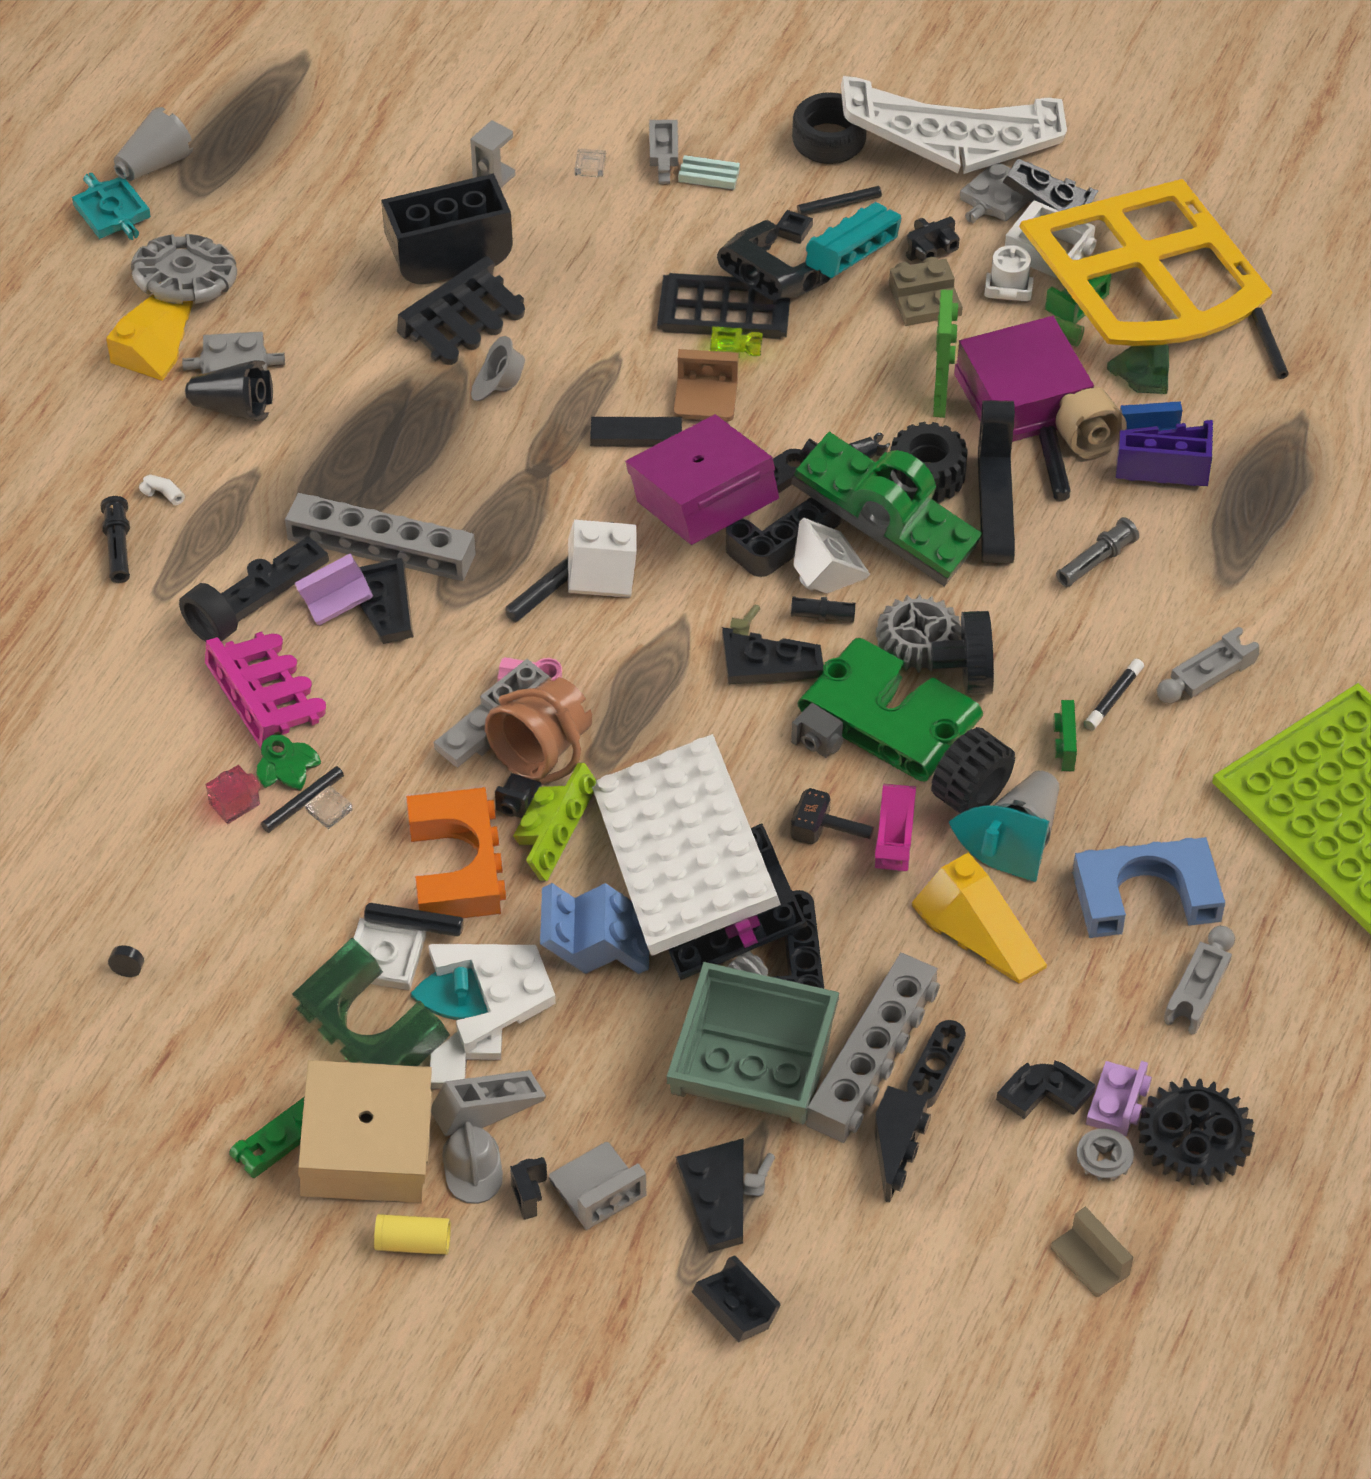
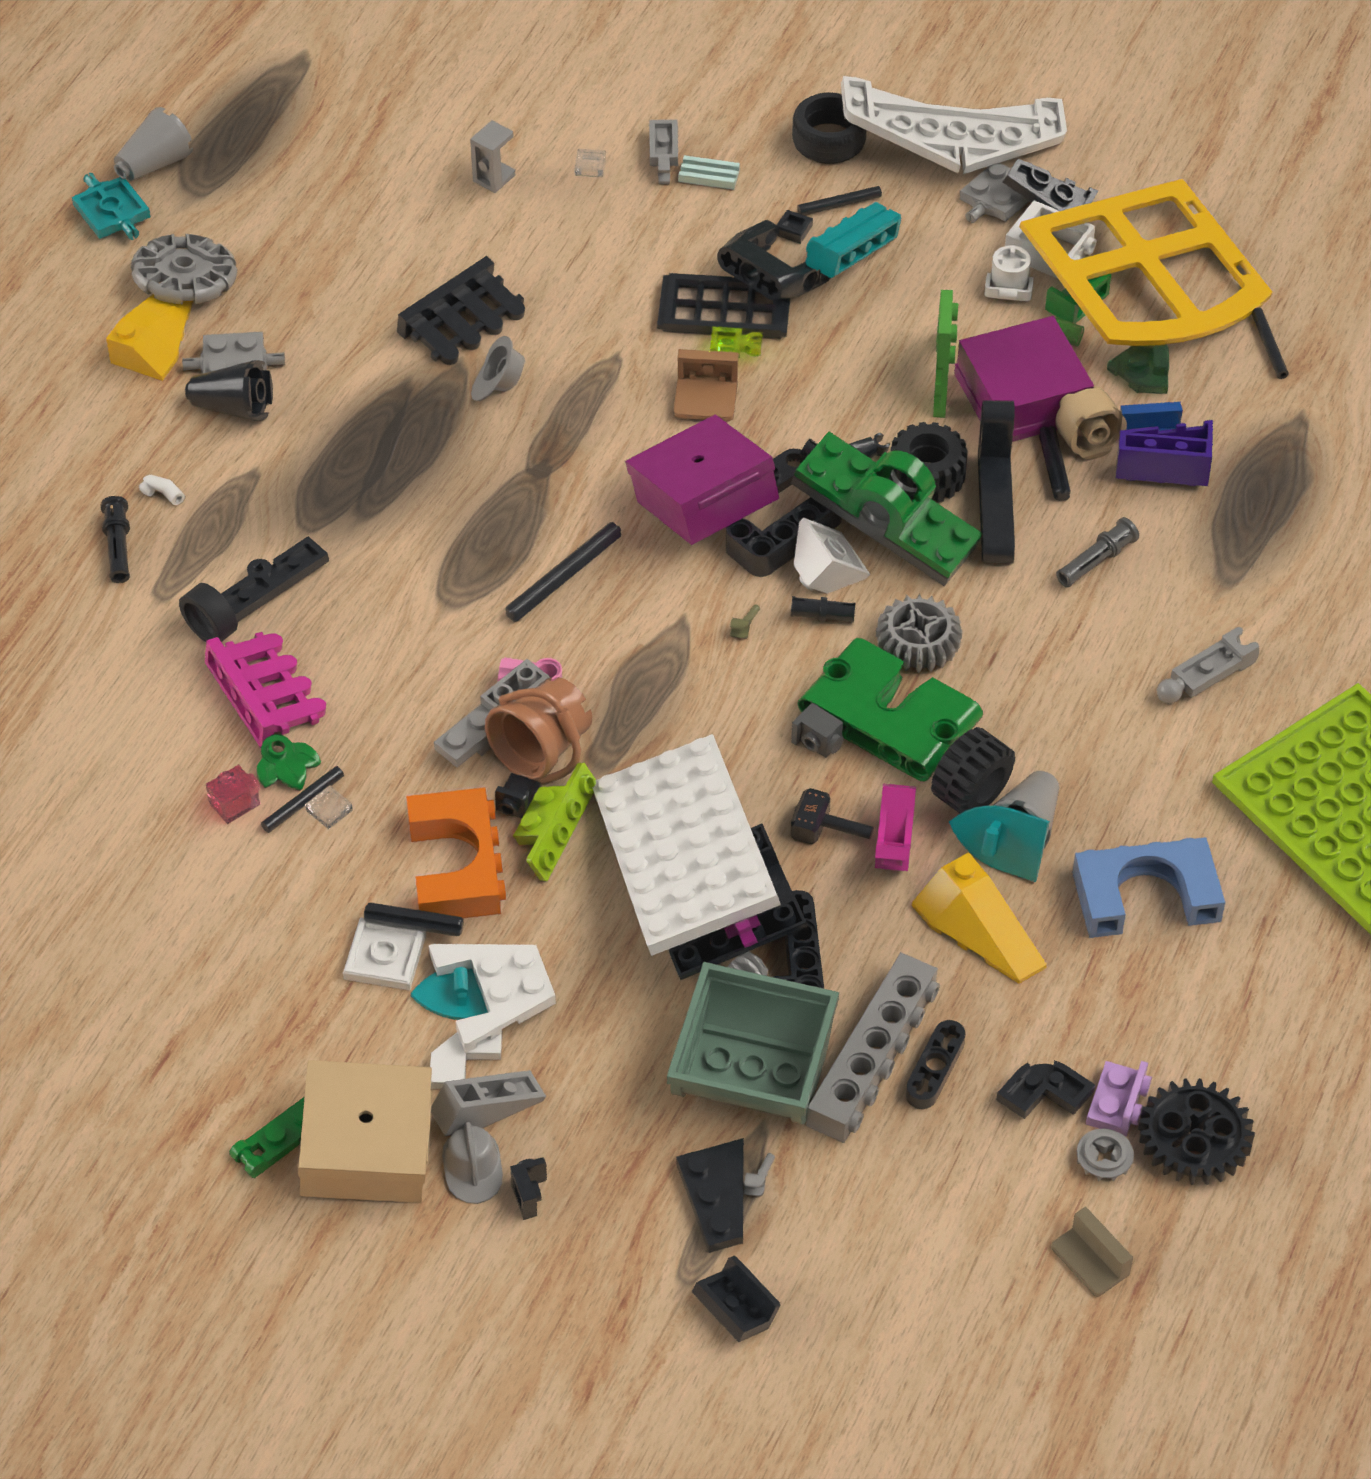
(126, 961): black tile -> none
(327, 1000): clear green arch -> none
(334, 589): lavender panel -> none
(381, 536): light grey brick -> none
(390, 604): black wing -> none
(412, 1234): light yellow pin -> none
(448, 228): black brick -> none
(592, 928): medium blue bracket -> none
(599, 1184): light grey bracket -> none
(601, 558): white slope -> none
(633, 430): black tile -> none
(764, 660): black wing -> none
(896, 1129): black slope -> none
(919, 289): dark tan plate -> none
(931, 236): black hips -> none
(970, 653): black piece -> none
(1066, 726): green plate -> none
(1113, 694): black bar -> none
(1201, 979): light grey plate -> none

